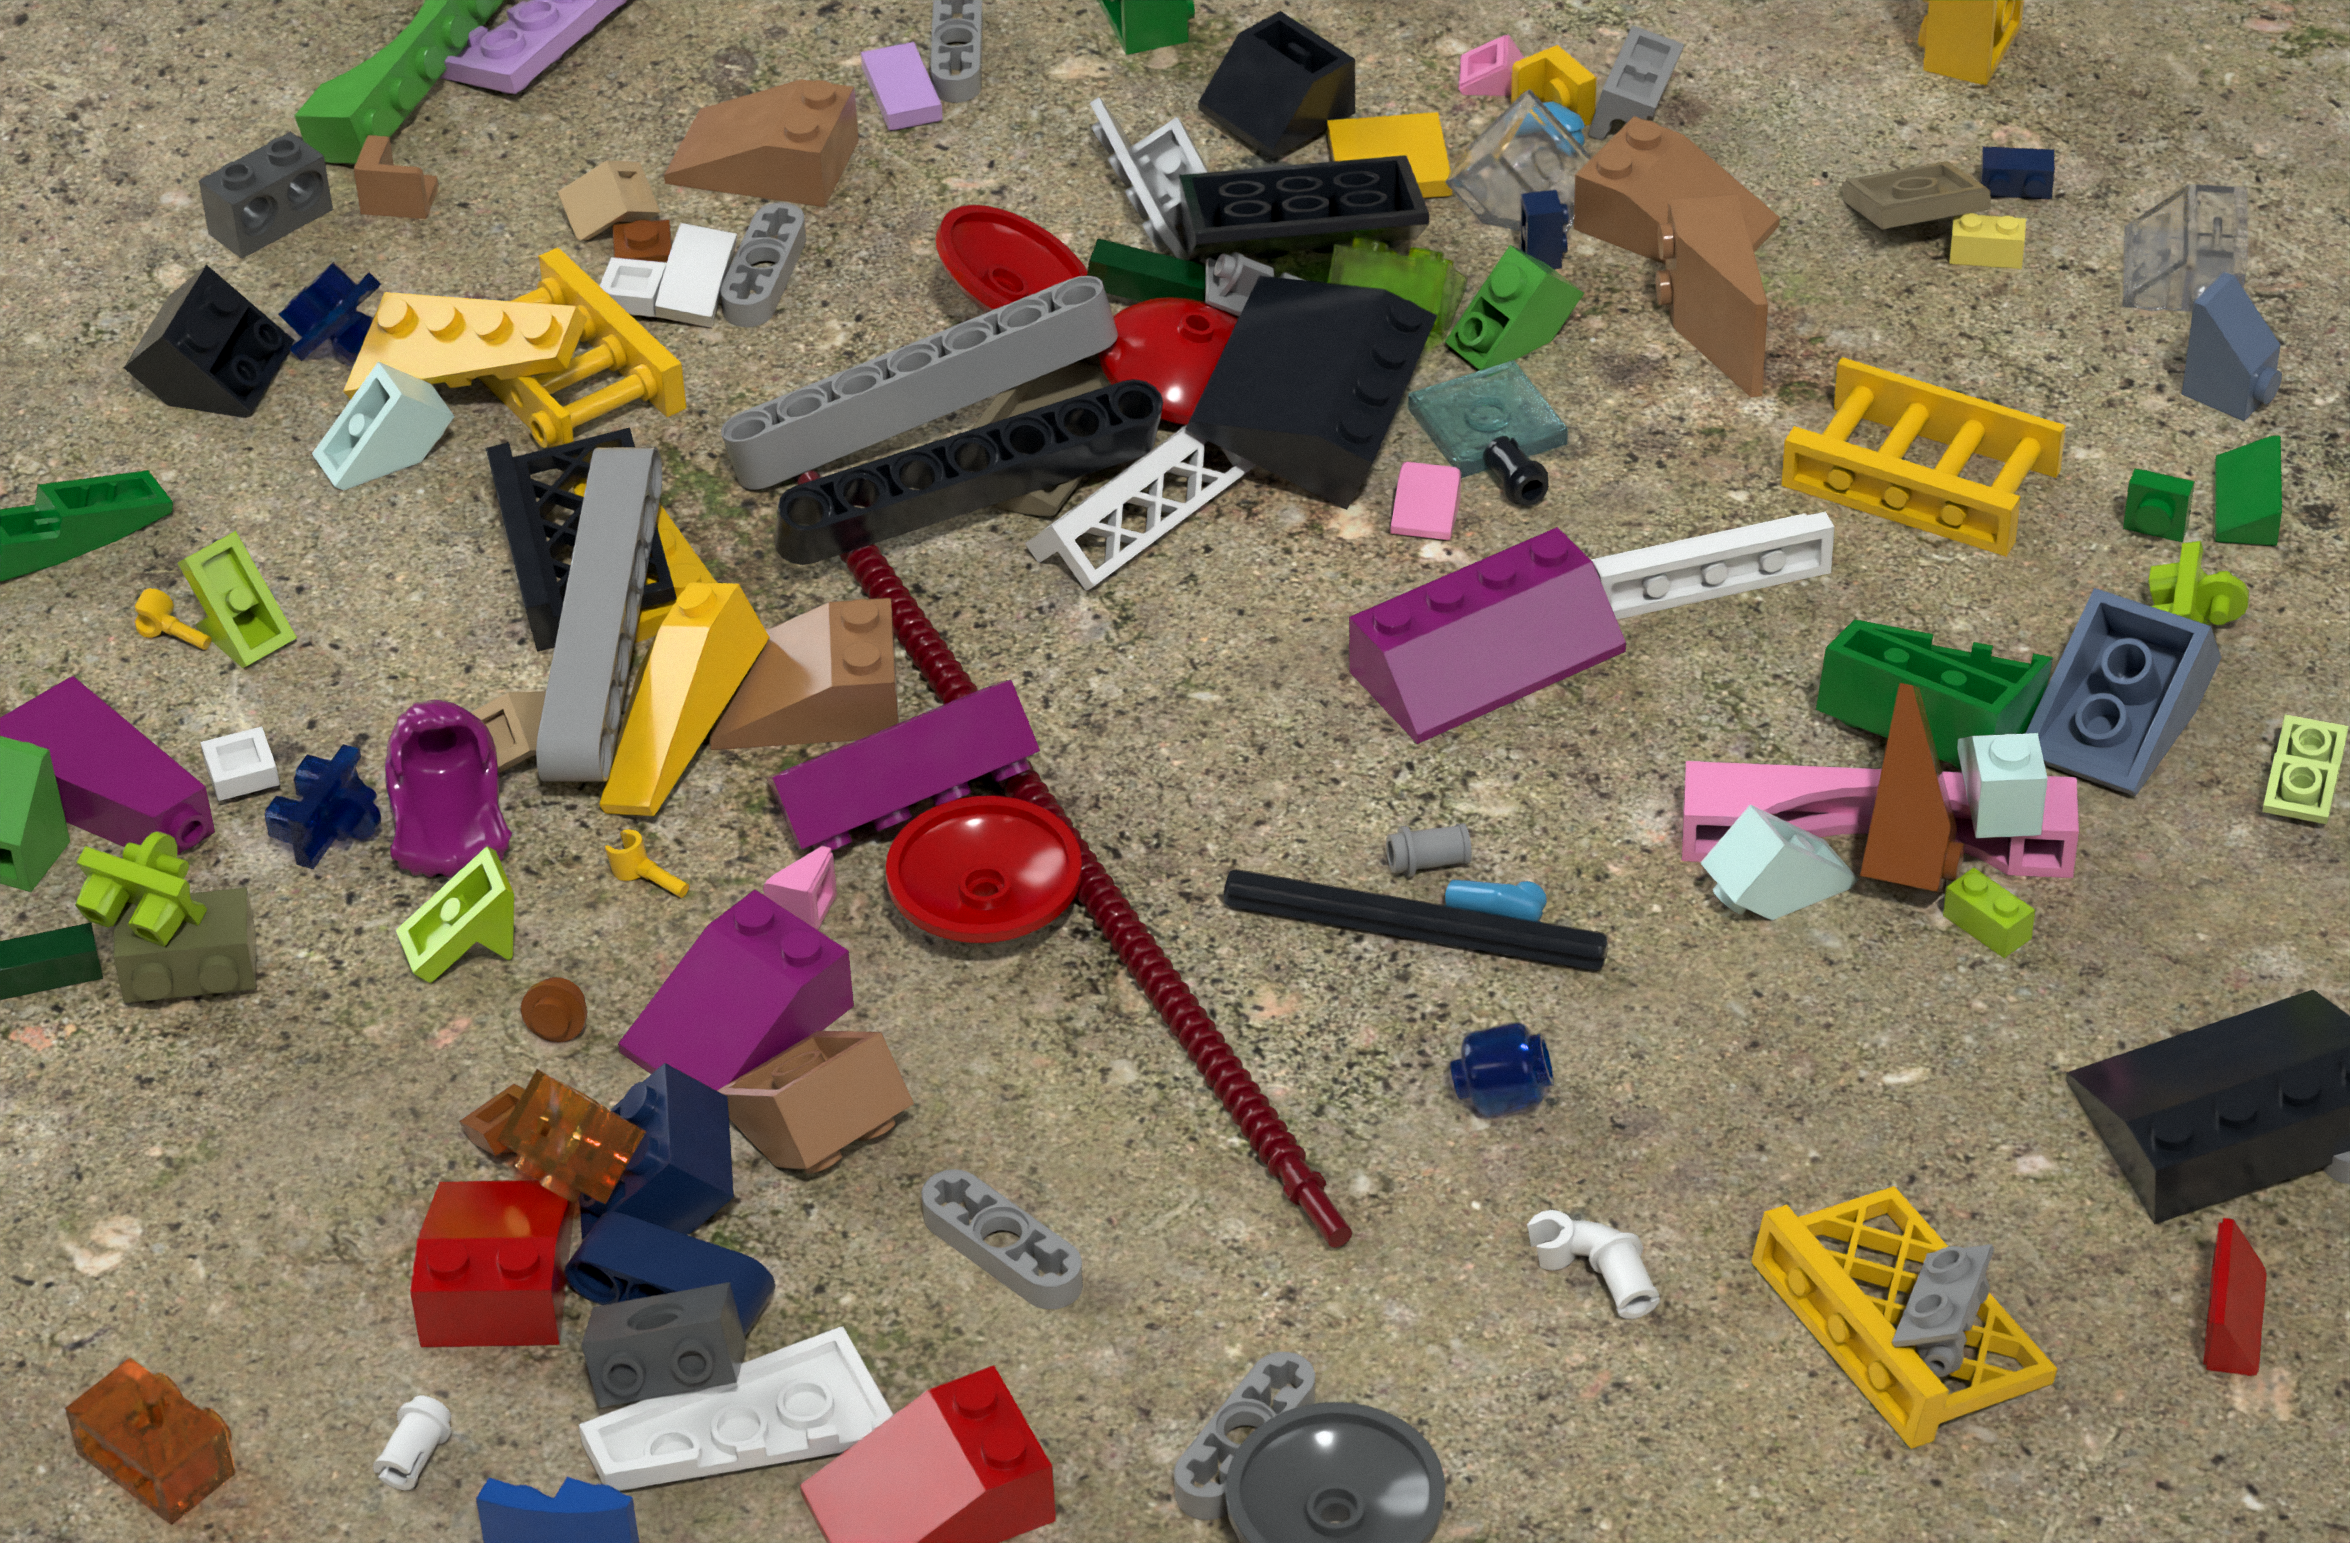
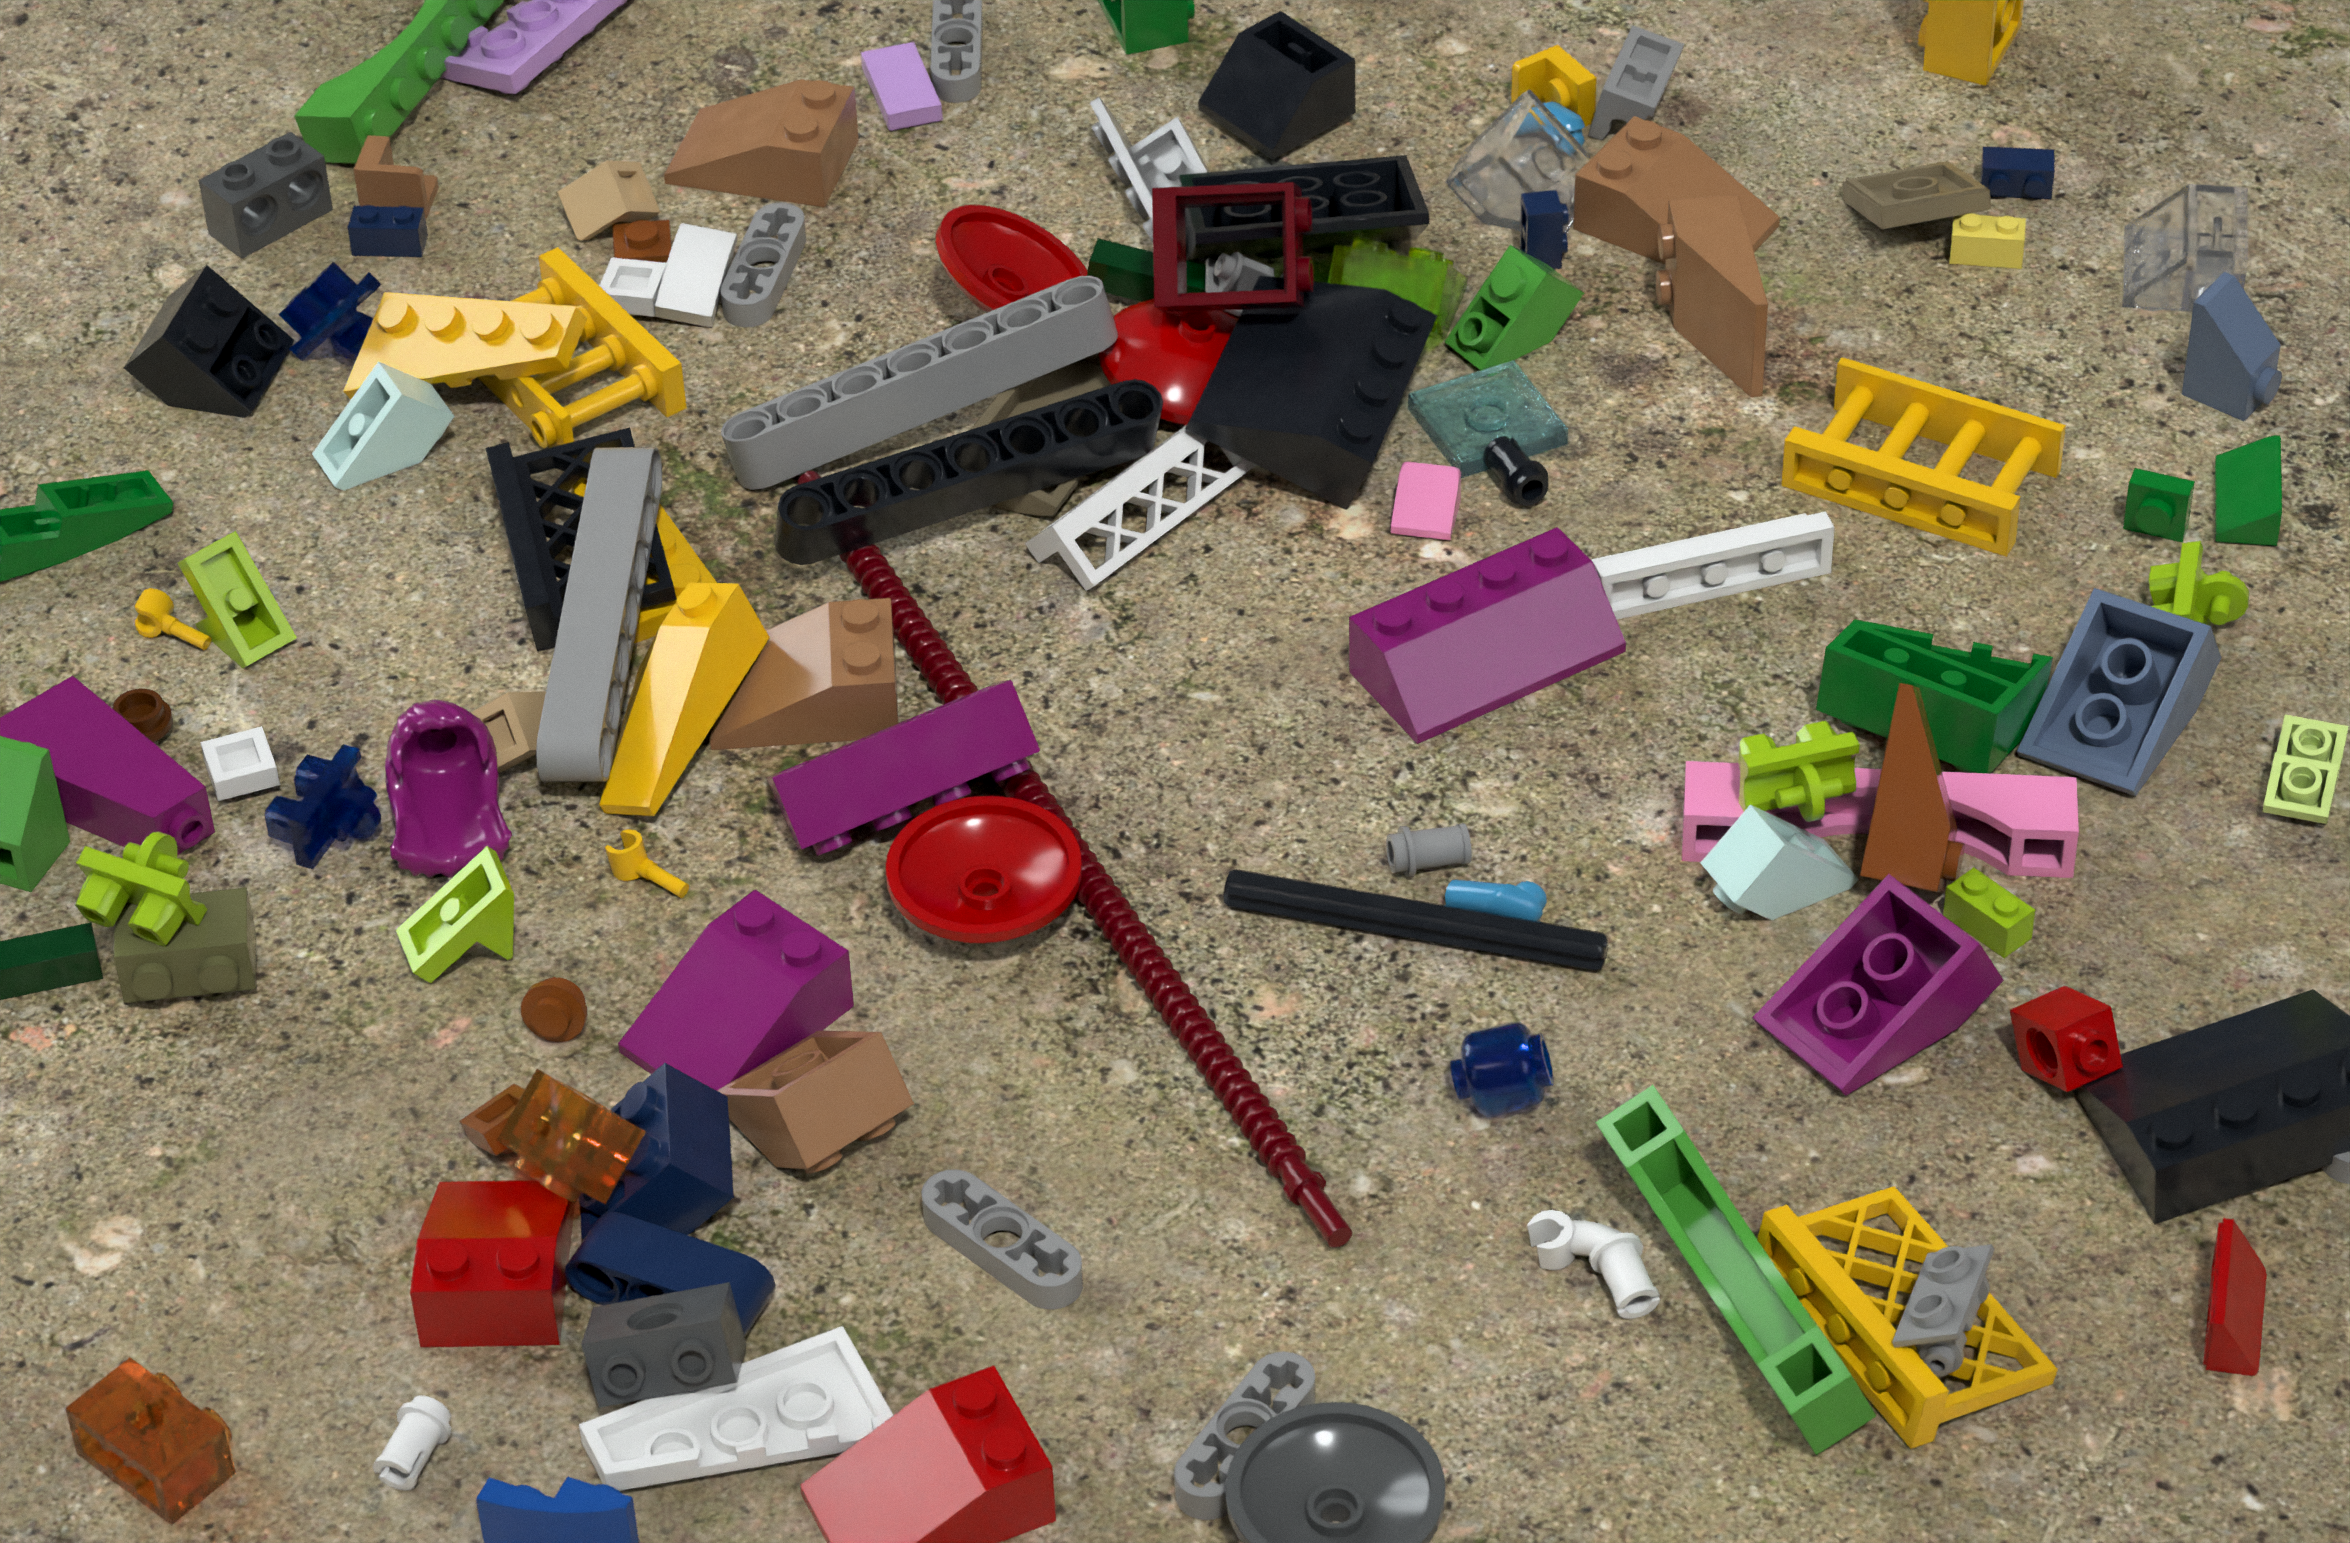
(145, 712): none -> reddish brown plate
(387, 231): none -> dark blue piece
(805, 886): bright pink slope -> none
(1170, 246): none -> dark red window
(1396, 135): yellow tile -> none
(1489, 68): bright pink slope -> none
(1736, 1271): none -> bright green arch
(1799, 773): none -> lime hips
(1879, 989): none -> magenta slope
(2004, 784): light aqua slope -> none
(2066, 1038): none -> red brick

